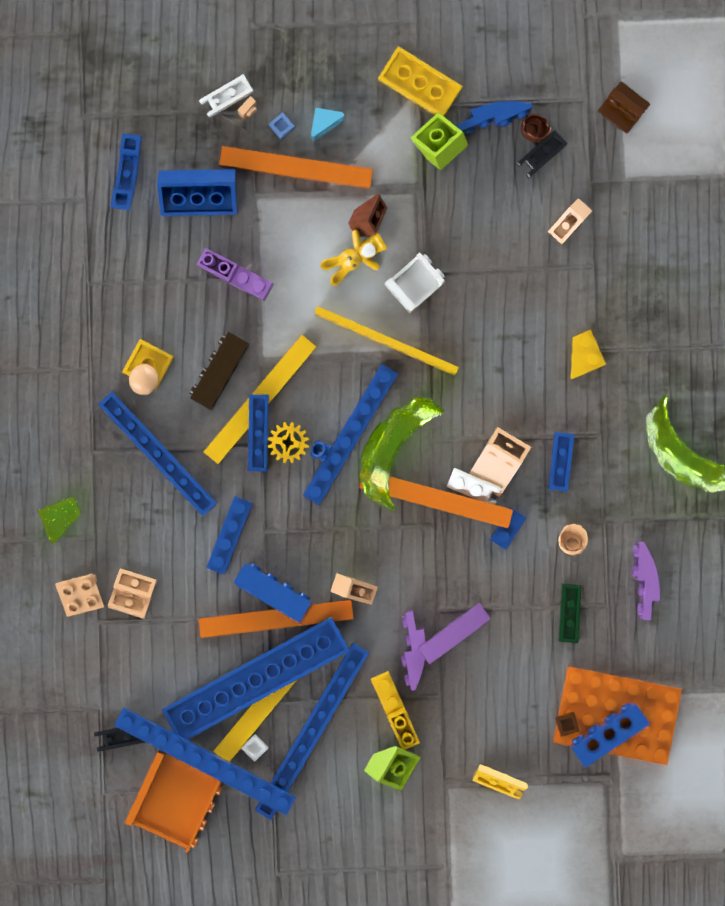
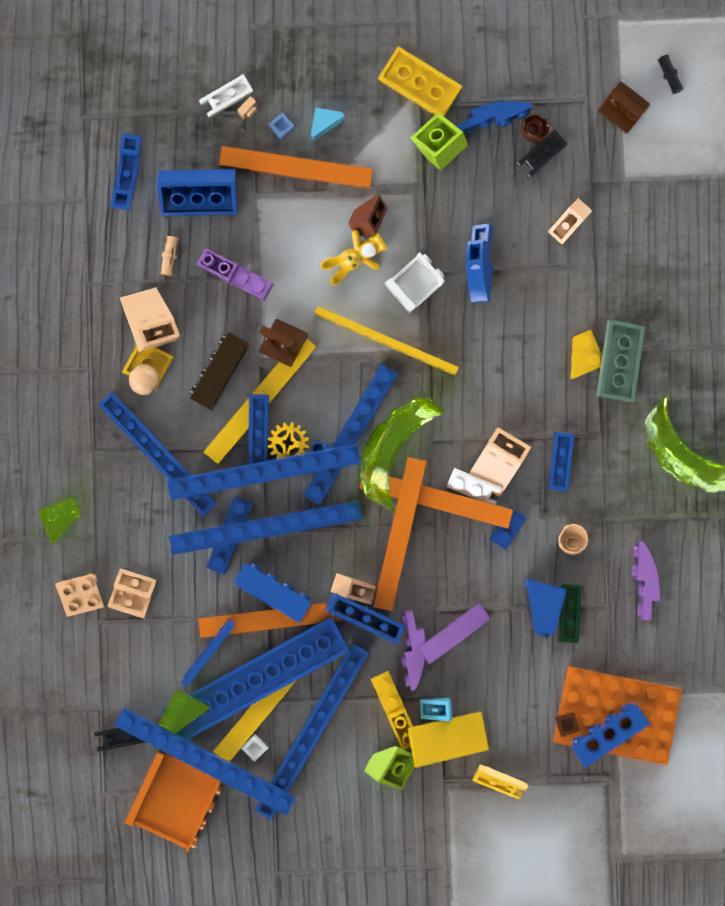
(149, 319): none -> light nougat slope
(169, 255): none -> light nougat pin
(181, 711): none -> clear neon green wing
(208, 652): none -> blue tile
(263, 471): none -> blue plate
(265, 527): none -> blue plate
(282, 342): none -> reddish brown bracket
(364, 618): none -> blue brick
(400, 533): none -> orange tile
(436, 709): none -> medium azure slope
(448, 739): none -> yellow tile
(478, 263): none -> blue slope
(543, 606): none -> blue slope
(620, 361): none -> sand green plate
(670, 74): none -> black pin

